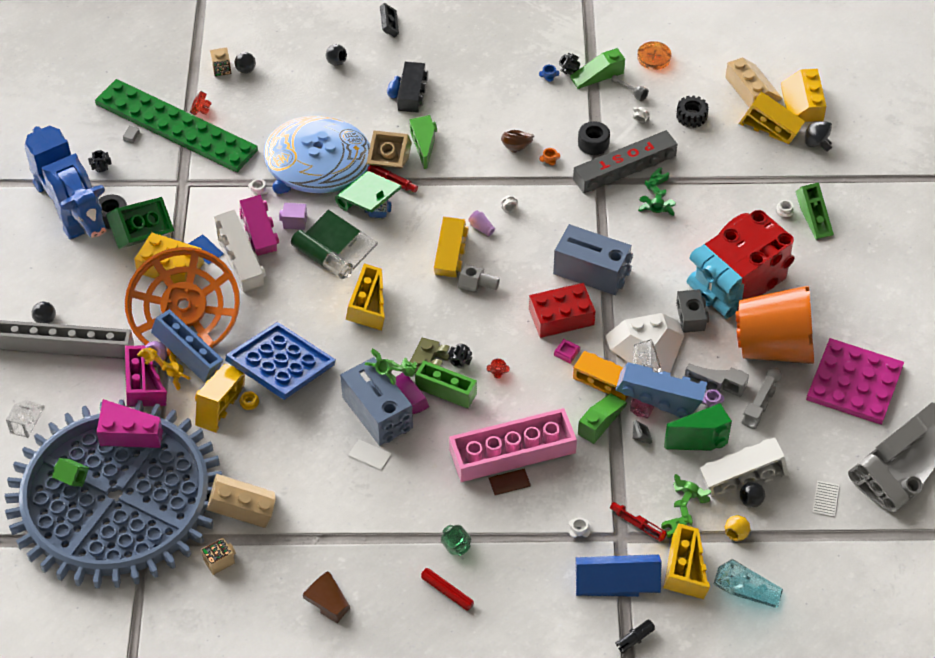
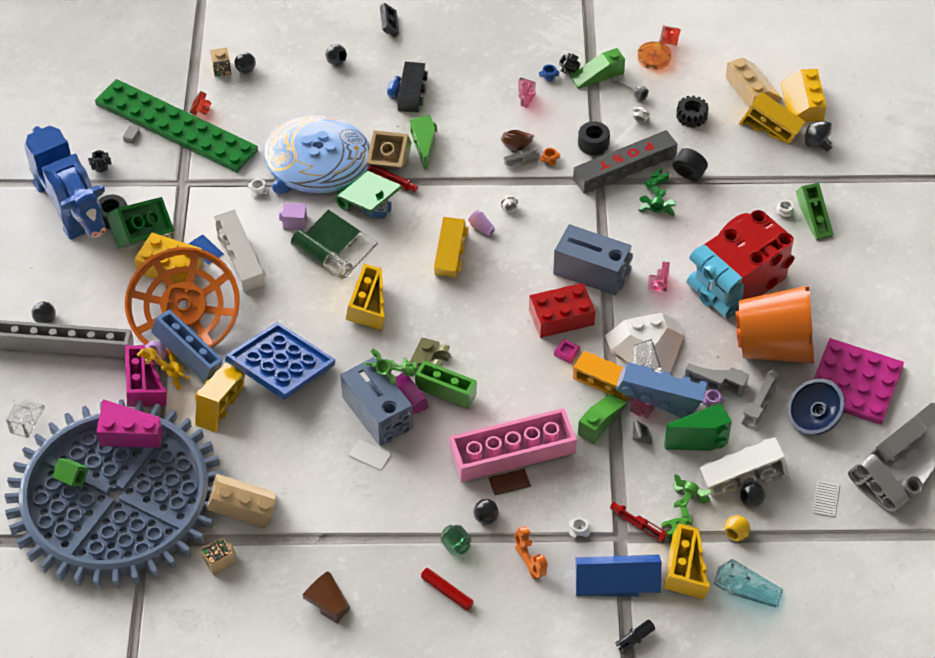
(249, 396): yellow plate -> none
(258, 225): dark pink wedge -> none
(460, 355): black gear -> none
(473, 277): light grey piece -> none
(486, 511): none -> black piece
(498, 363): clear red plate -> none
(521, 157): none -> light grey axle
(527, 91): none -> clear pink bracket
(536, 564): none -> orange helmet
(660, 281): none -> clear pink bracket
(669, 35): none -> clear red tile
(690, 164): none -> black tyre
(691, 310): dark grey brick -> none
(809, 400): none -> dark blue dish

